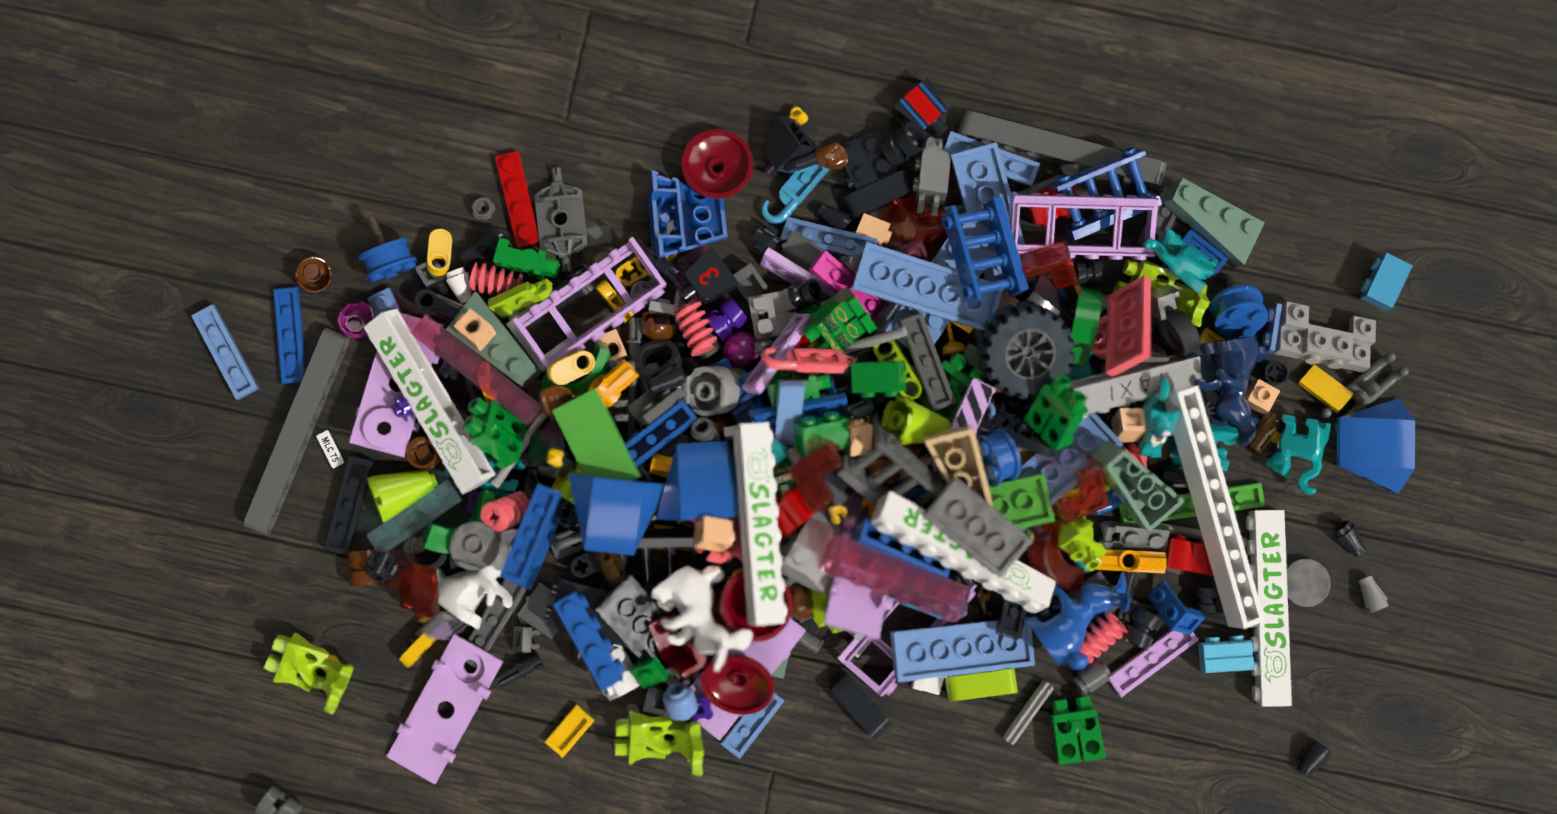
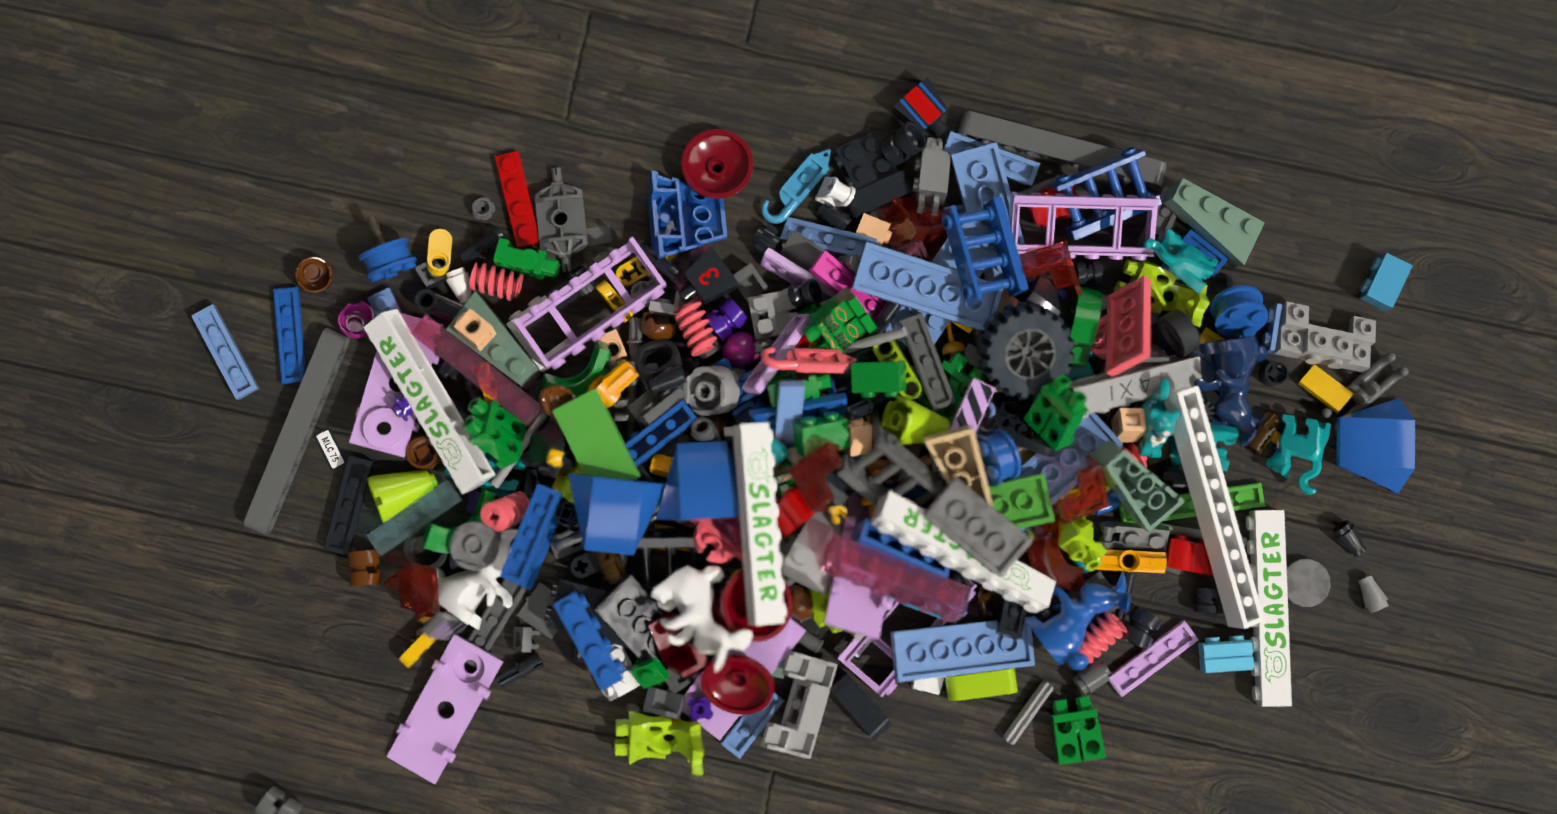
(304, 659): lime hips -> none
(381, 567): black gear -> none
(520, 298): lime hinge -> none
(565, 368): yellow piece -> none
(569, 730): yellow tile -> none
(680, 702): medium blue head -> none
(713, 534): light nougat brick -> none
(791, 150): black torso -> none
(804, 706): none -> light grey bracket
(835, 193): none -> white piece
(1163, 300): panel -> none
(1172, 610): blue bracket -> none
(1261, 396): light nougat brick -> none
(1314, 758): black cone -> none

